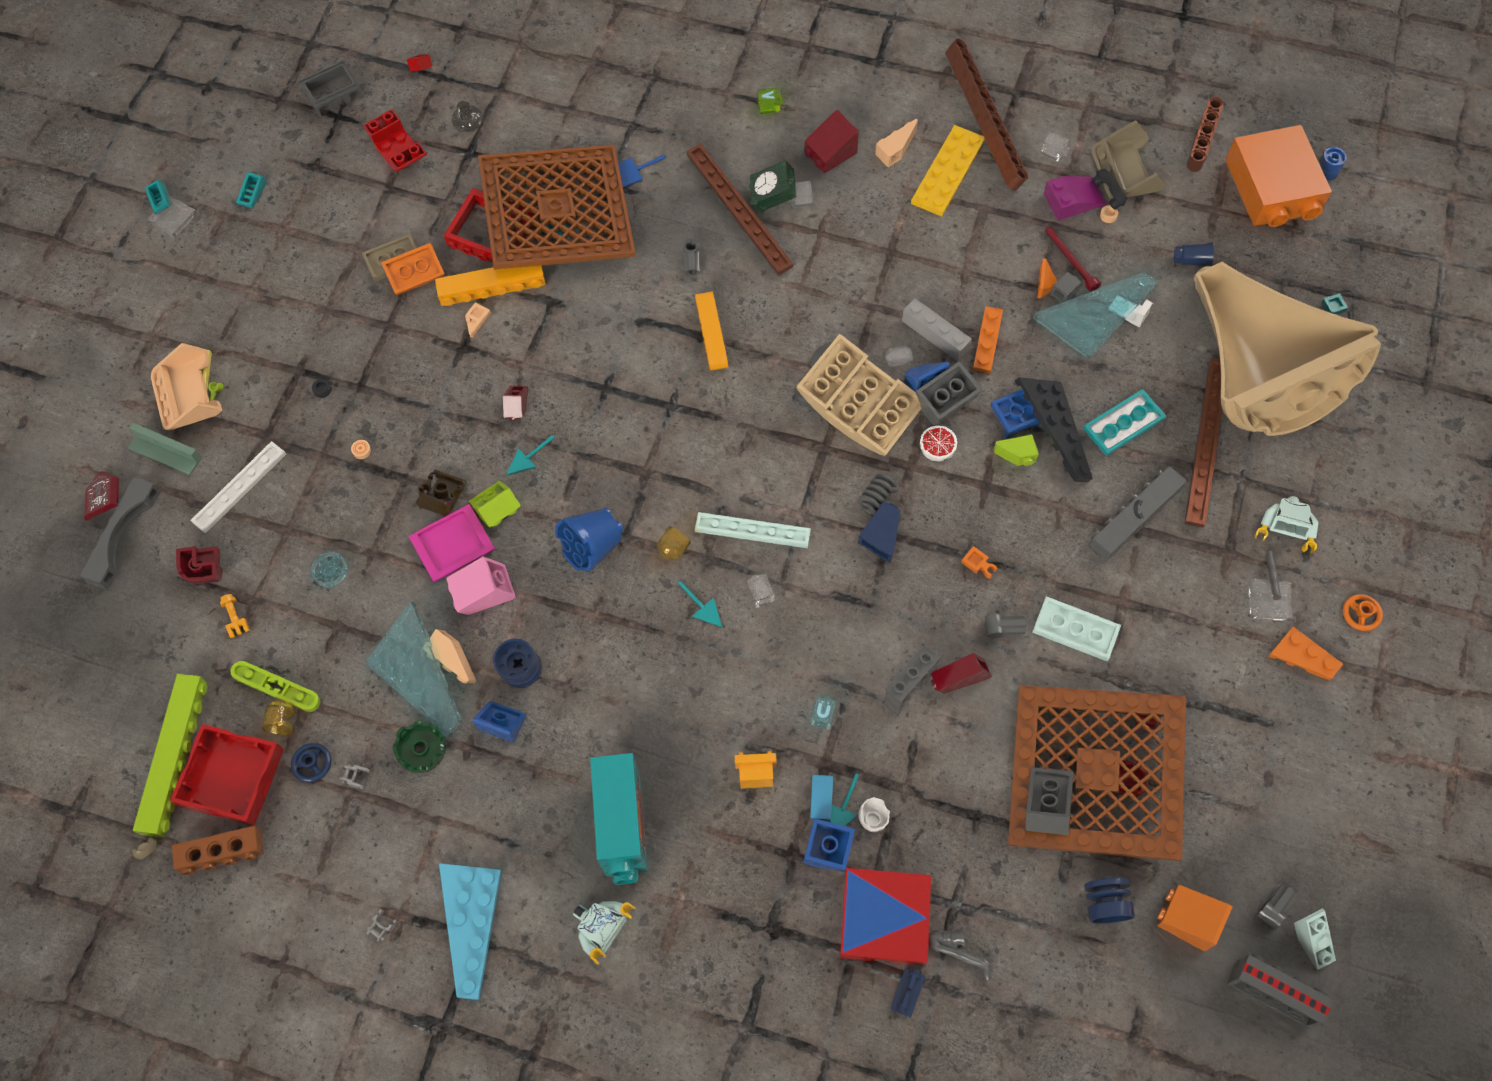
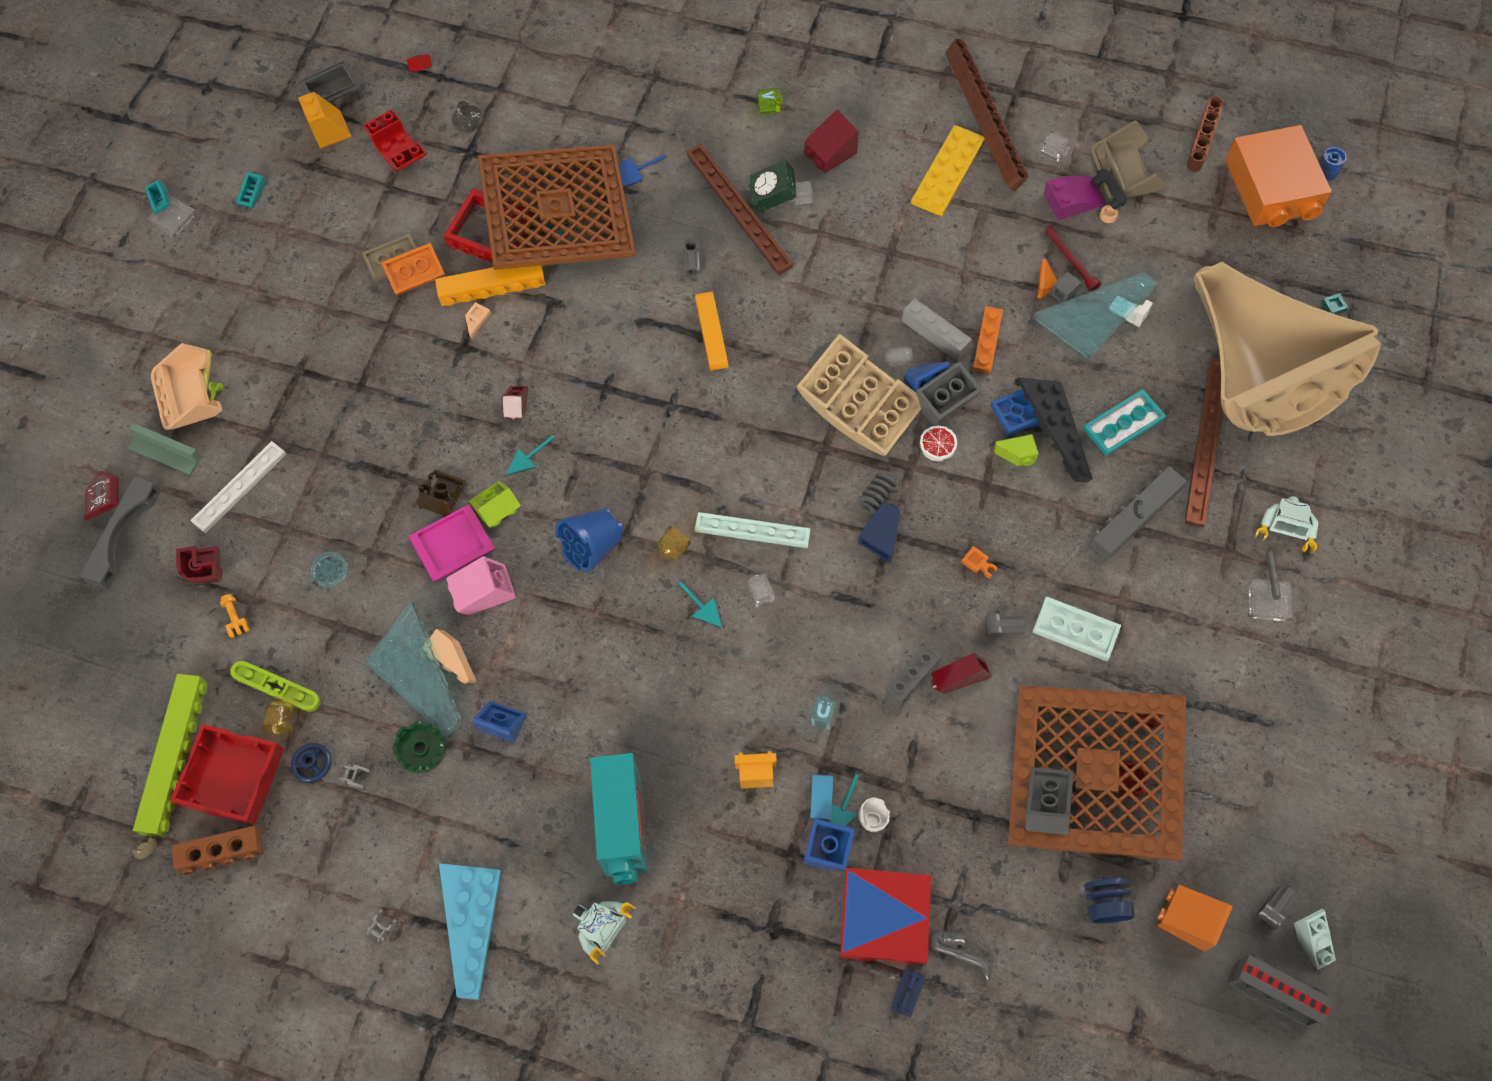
(321, 388): black tile -> none
(324, 119): none -> light orange slope
(361, 449): light nougat tile -> none
(515, 653): dark blue wheel -> none
(895, 145): light nougat slope -> none
(1194, 254): dark blue plant -> none
(1303, 652): orange wing -> none
(1370, 606): orange piece -> none

